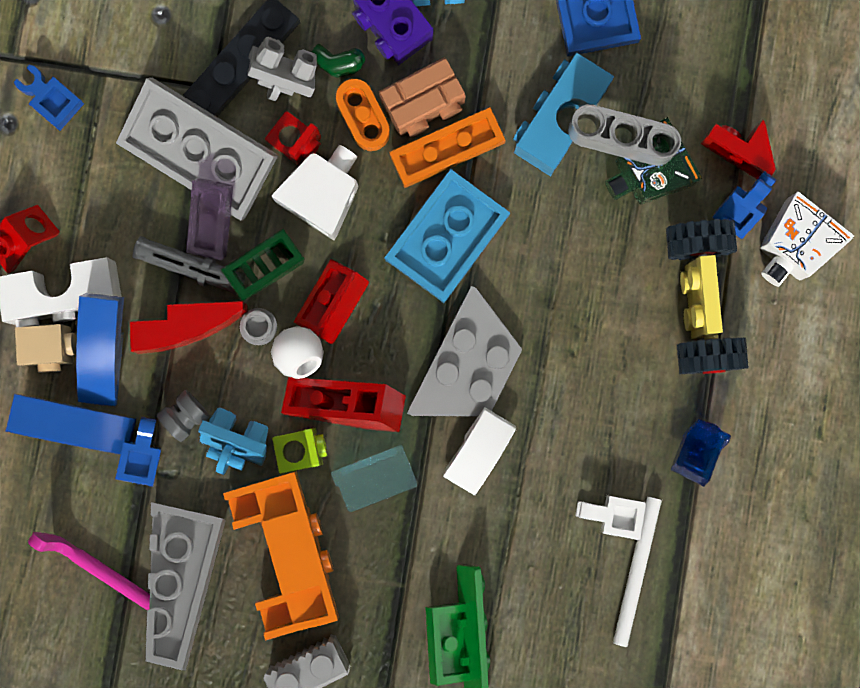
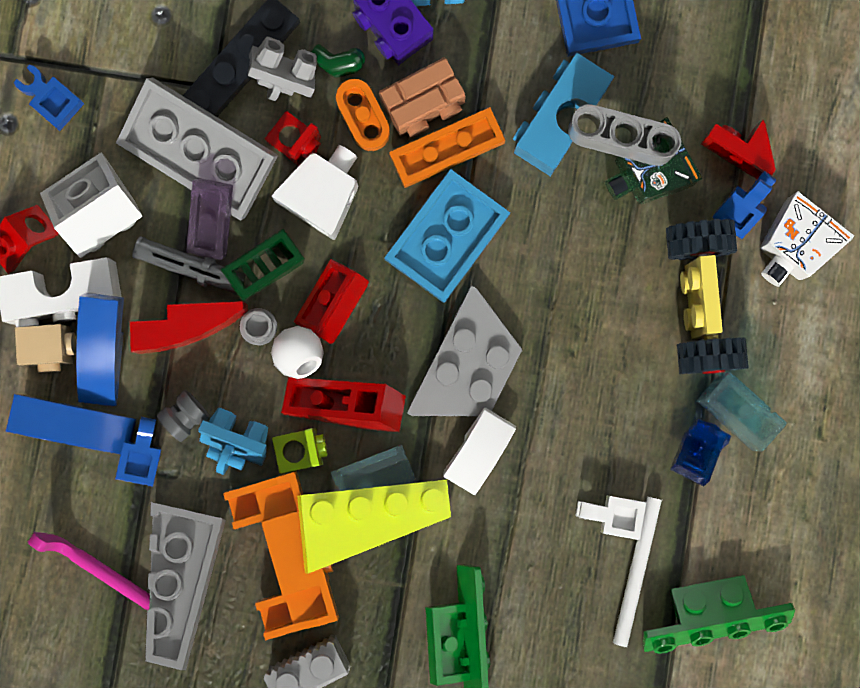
(90, 206): none -> white slope
(359, 519): none -> neon yellow wing
(714, 612): none -> green bracket
(741, 411): none -> clear light blue brick

